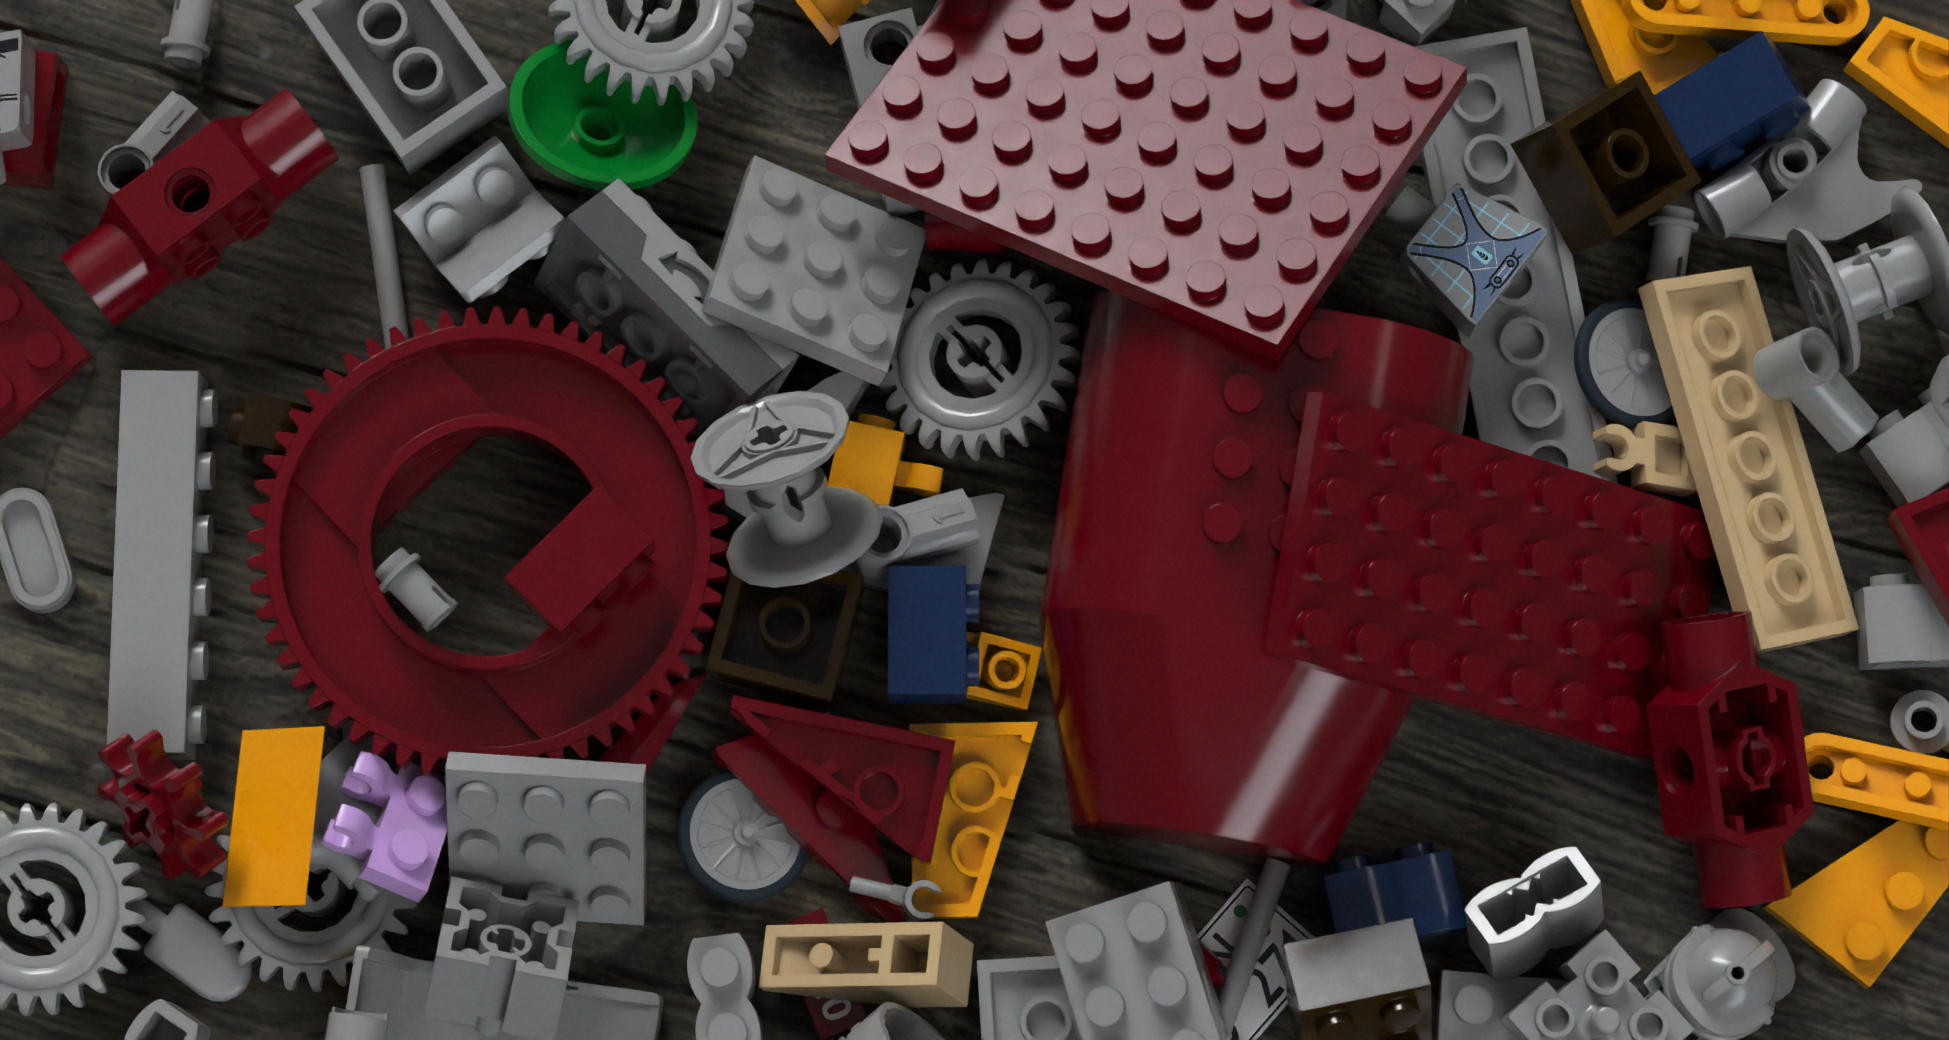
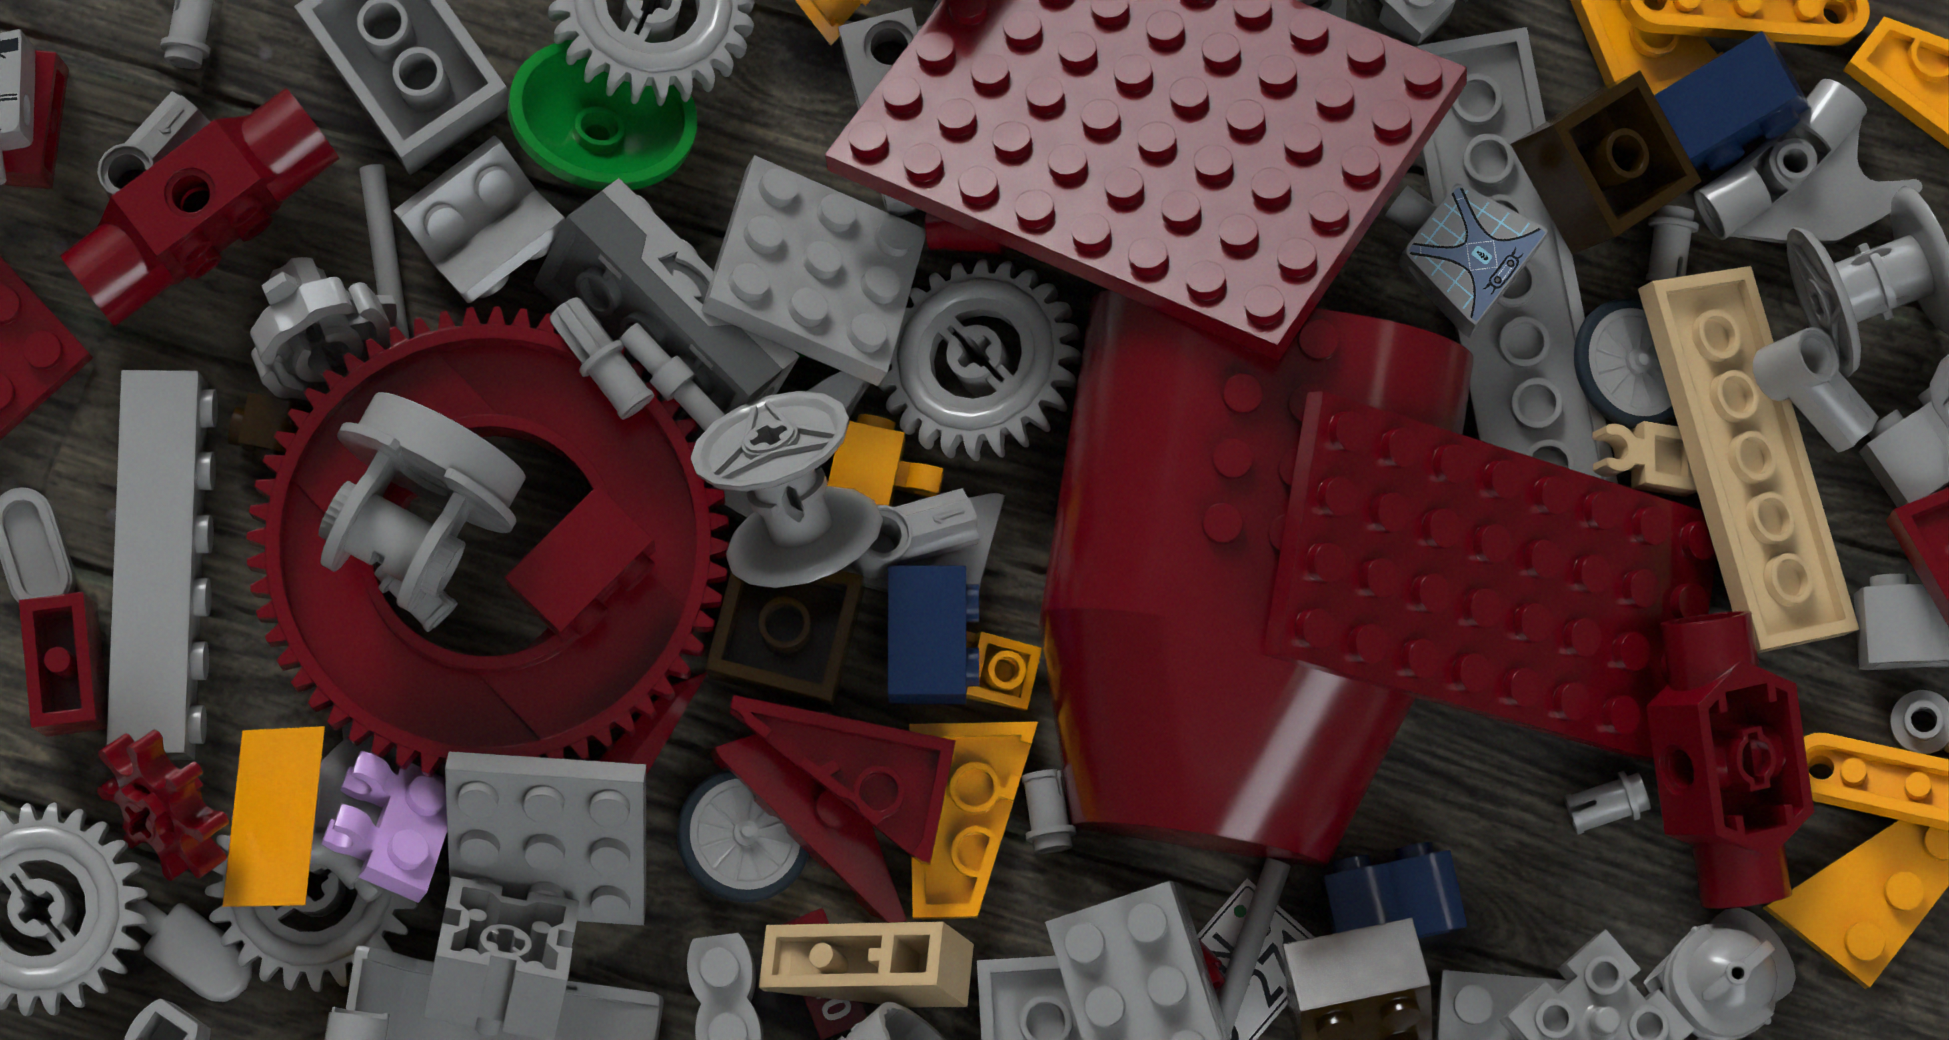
(64, 664): none -> dark red brick
(313, 327): none -> light grey piece
(433, 460): none -> light grey piece
(601, 357): none -> light grey axle
(671, 376): none -> light grey bar
(895, 893): light grey hand -> none
(1047, 812): none -> light grey pin
(1526, 916): light grey brick -> none
(1608, 802): none -> light grey pin

